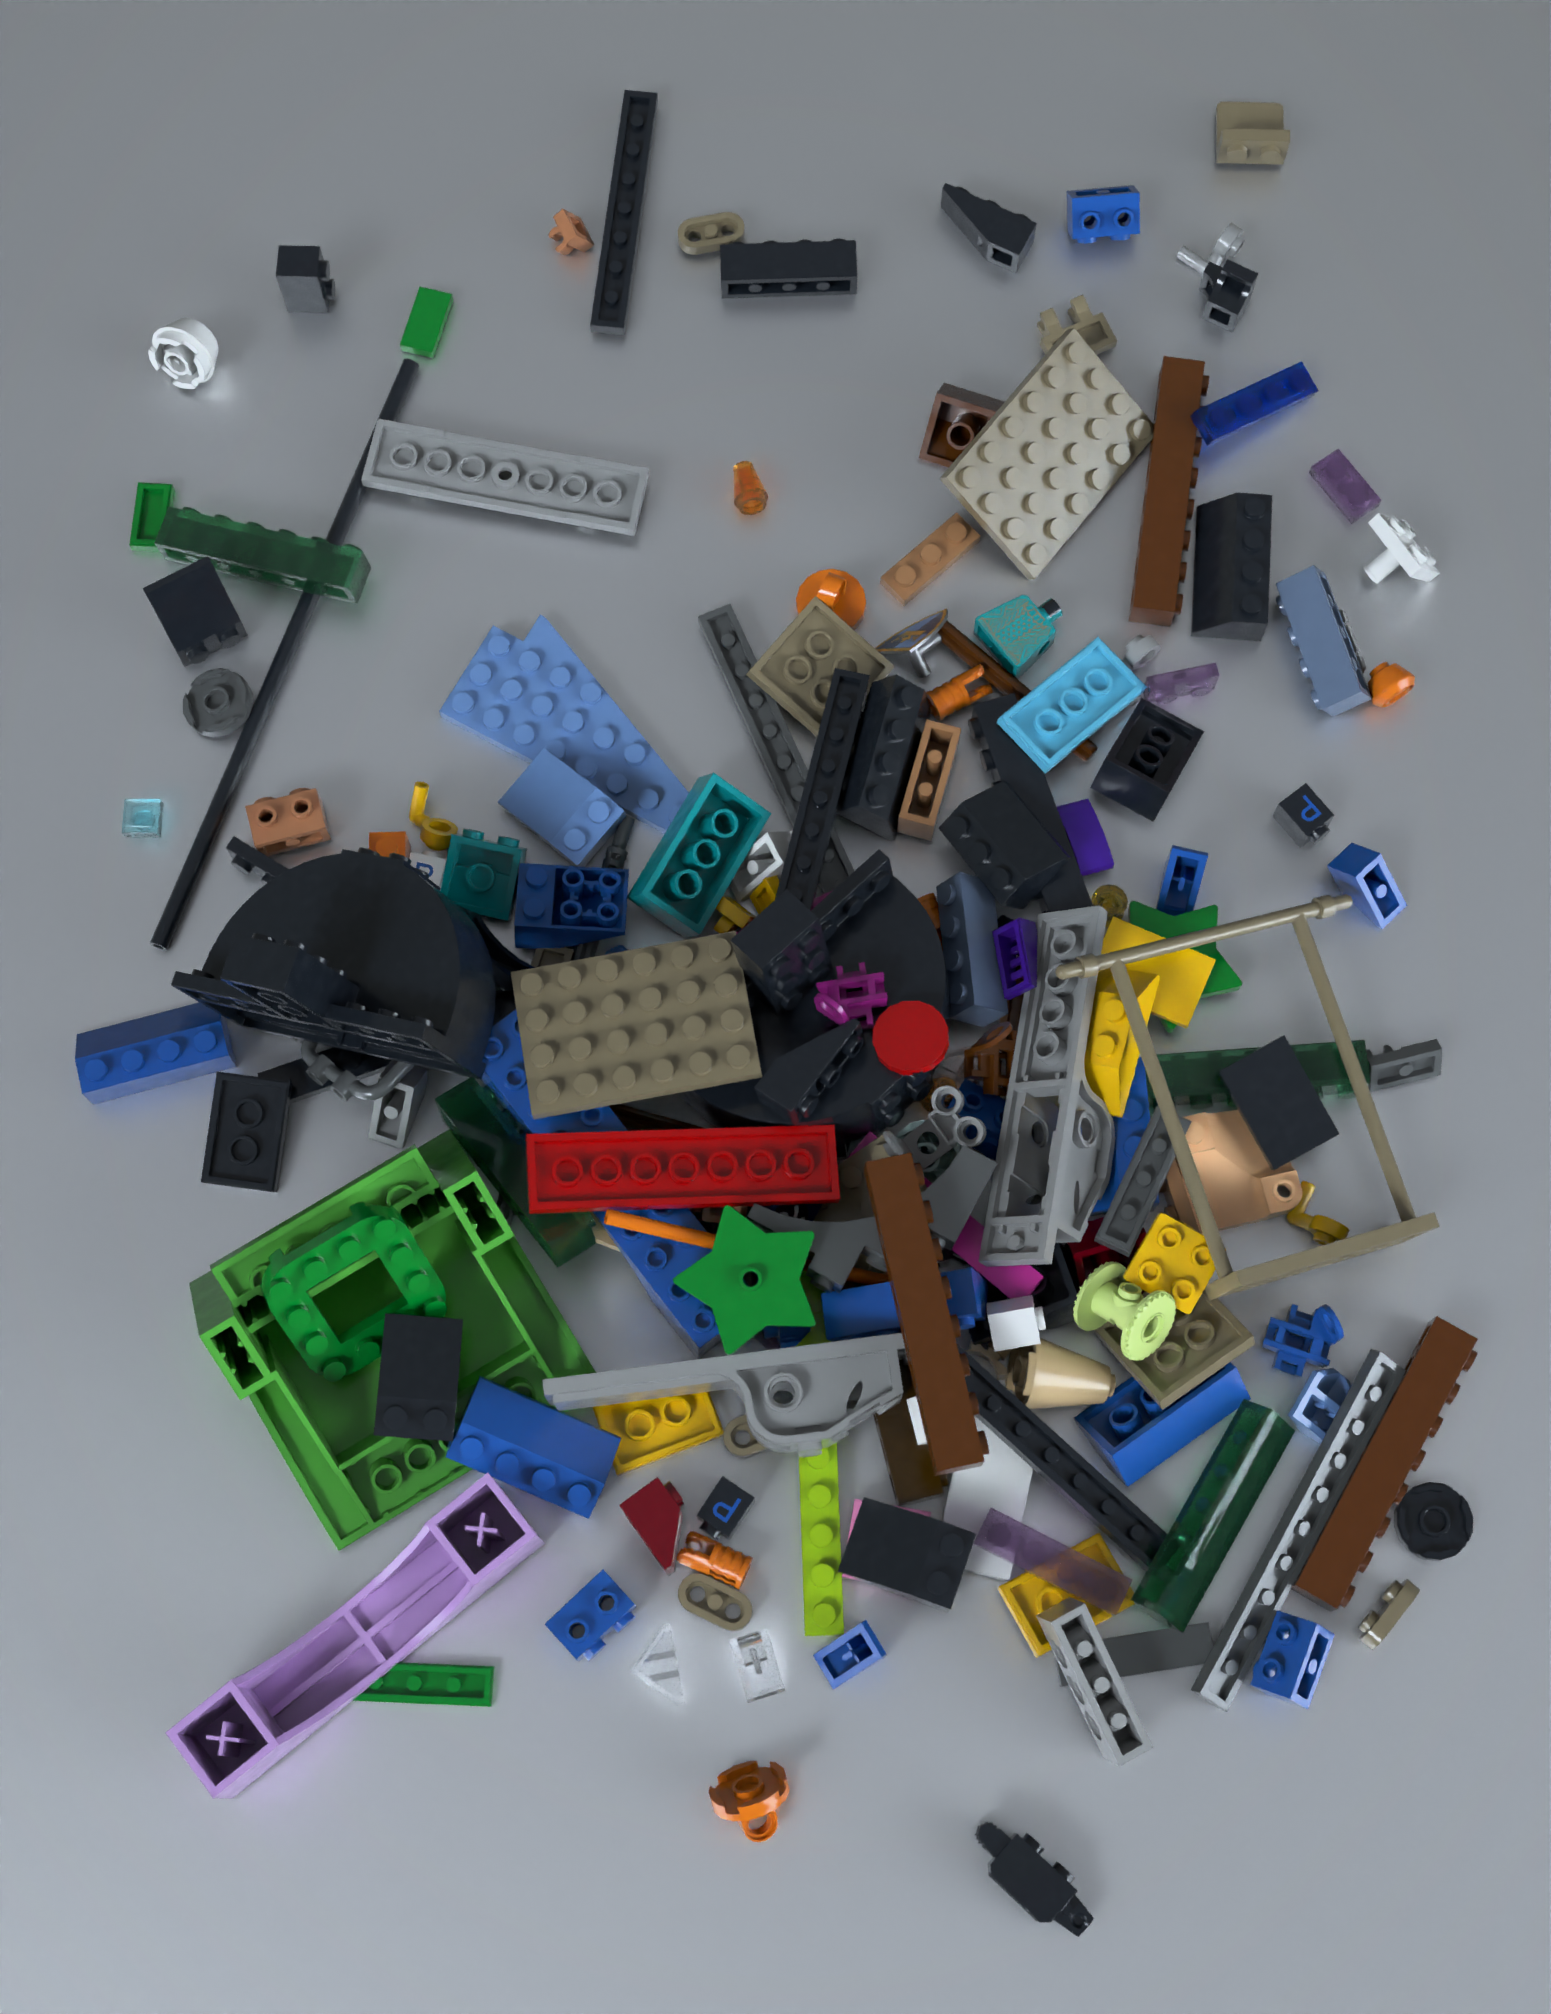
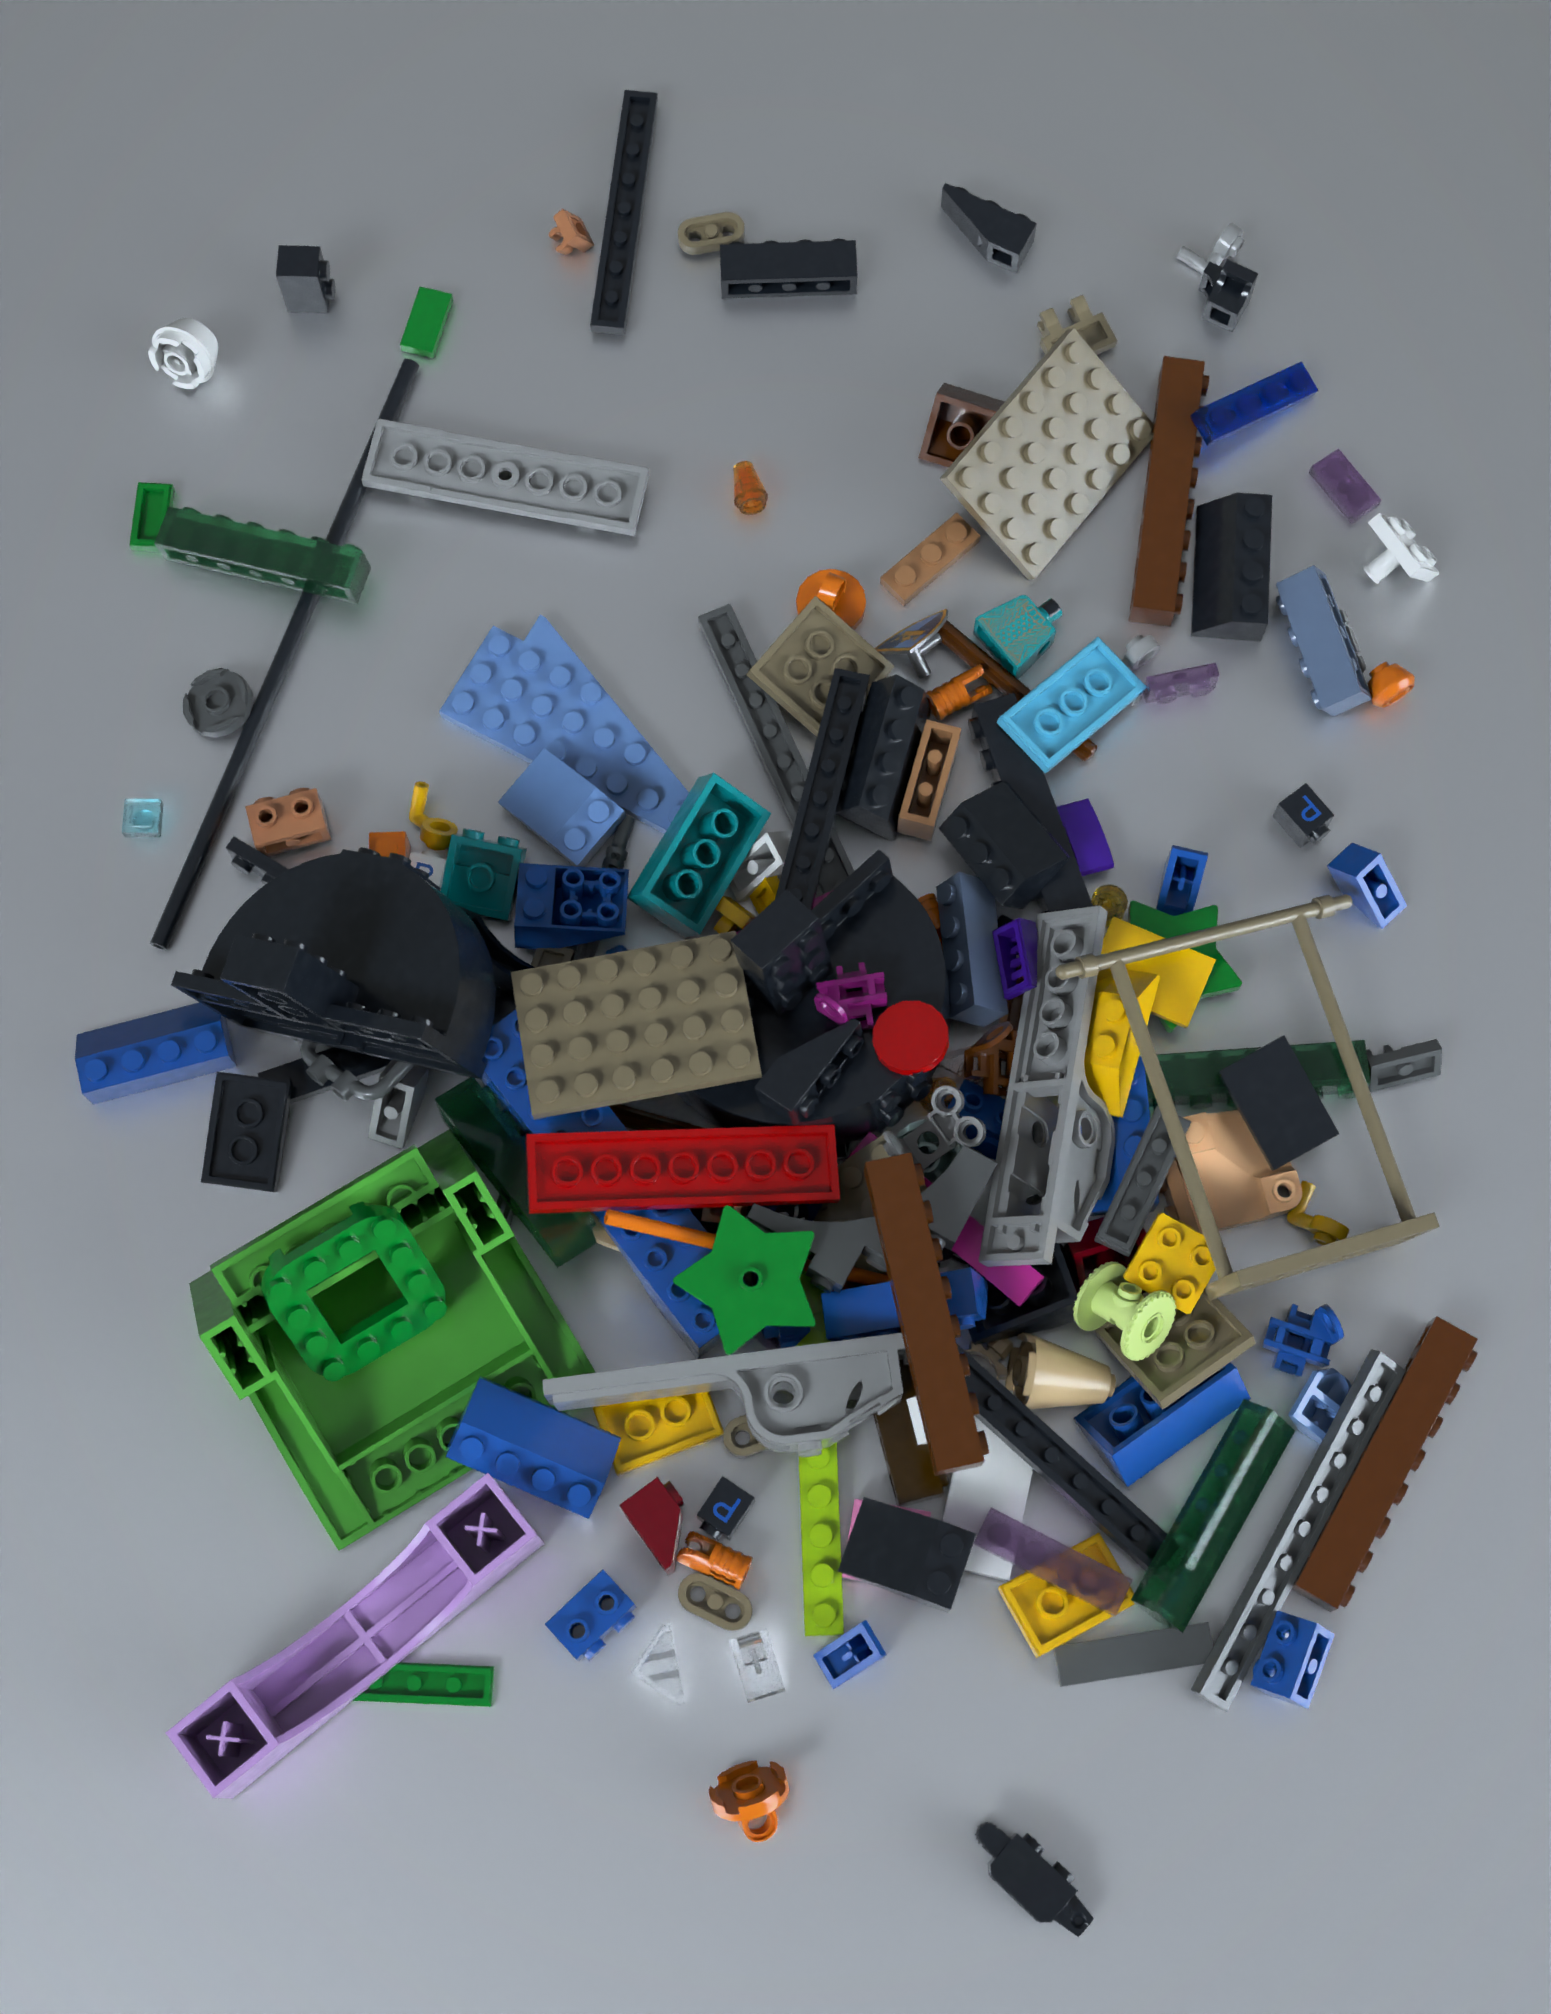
(195, 612): black slope -> none
(418, 1377): black slope -> none
(1015, 1323): white brick -> none
(1094, 1681): light grey brick -> none
(1103, 213): blue brick -> none
(1147, 759): black slope -> none
(1251, 133): dark tan bracket -> none
(1378, 1625): dark tan plate -> none
(1433, 1521): black tile -> none

